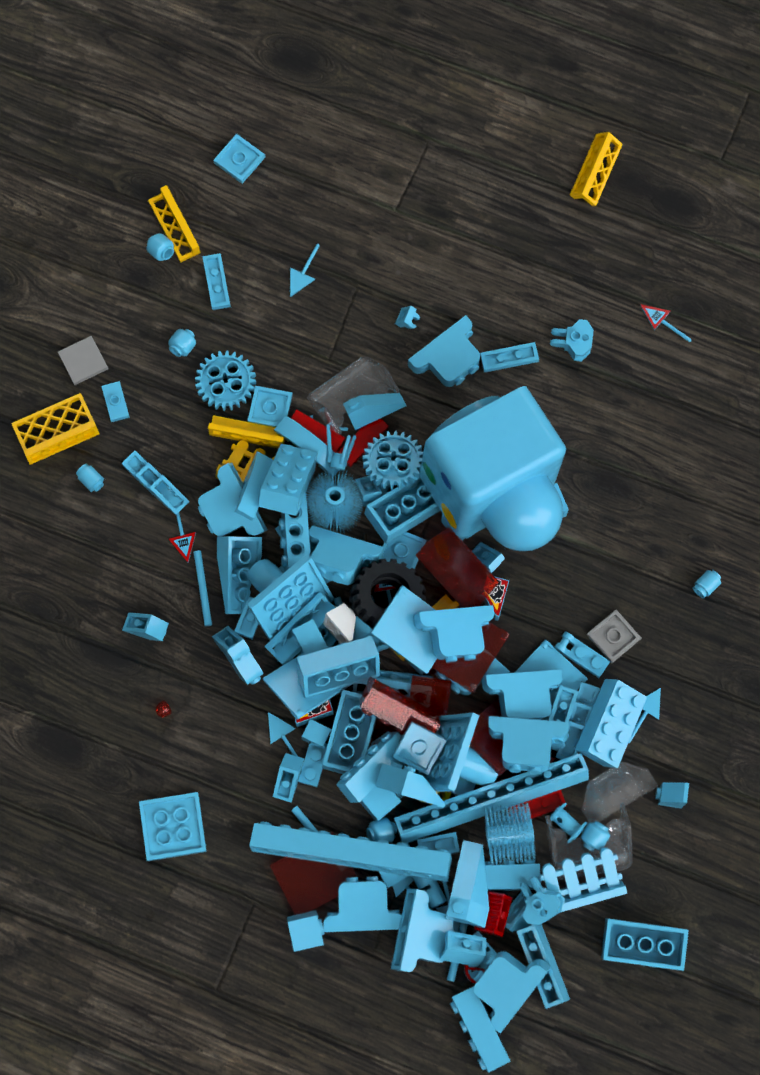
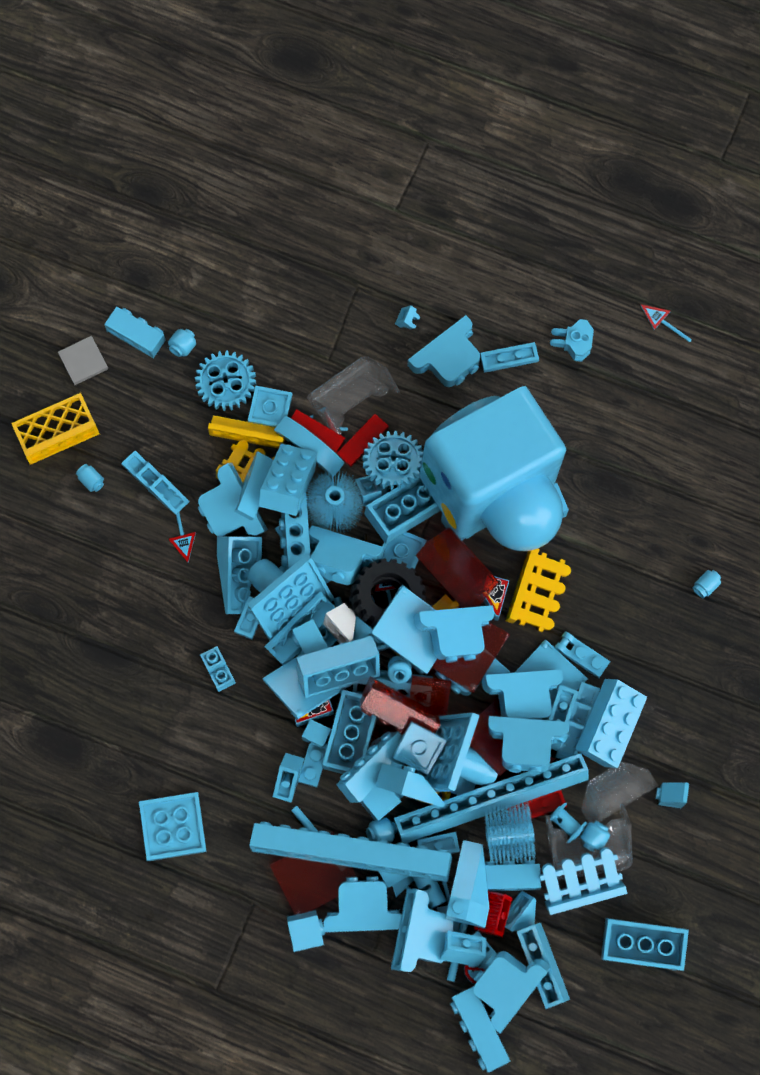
(115, 401): medium azure plate -> none
(135, 331): none -> medium azure brick
(145, 626): medium azure slope -> none
(160, 247): medium azure head -> none
(163, 709): clear red hinge -> none
(179, 220): yellow fence -> none
(202, 588): medium azure bar -> none
(216, 281): medium azure plate -> none
(217, 668): none -> medium azure slope
(238, 655): medium azure brick -> none
(239, 158): medium azure plate -> none
(278, 730): medium azure piece -> none
(298, 279): medium azure piece -> none
(339, 460): medium azure plant -> none
(369, 408): medium azure slope -> none
(399, 669): none -> medium azure piece
(488, 556): medium azure slope -> none
(530, 597): none -> yellow fence
(539, 902): medium azure hinge -> none
(594, 164): yellow fence -> none
(614, 636): light grey tile -> none
(651, 707): medium azure piece -> none

